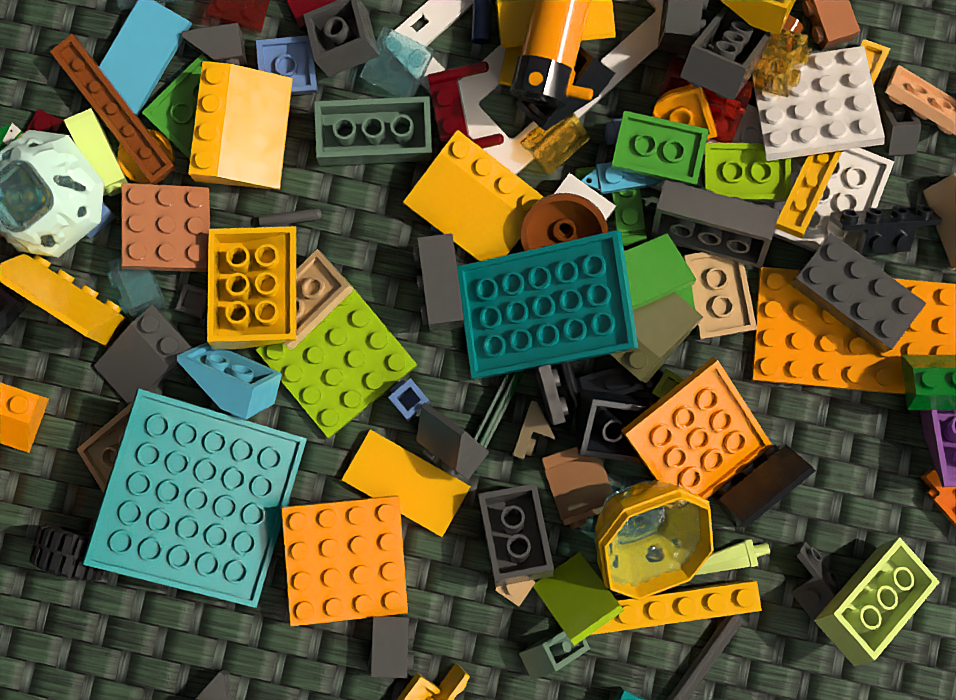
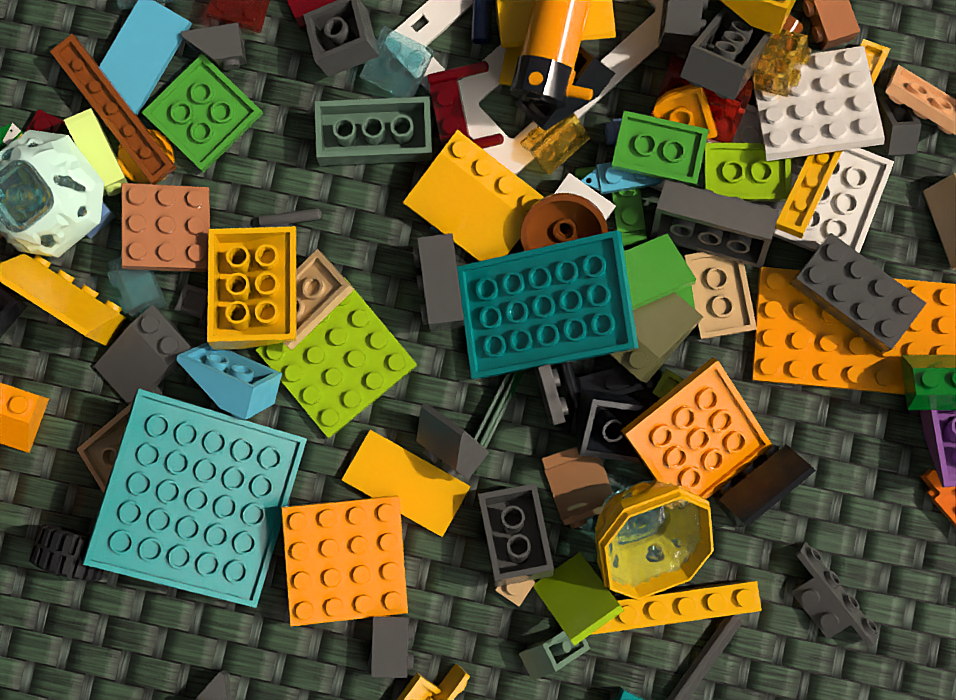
(240, 126): yellow slope -> none
(289, 58): medium blue plate -> none
(408, 398): medium blue brick -> none
(533, 423): dark tan slope -> none
(734, 557): yellowish green bar -> none
(877, 602): yellowish green brick -> none
(885, 229): black bracket -> none

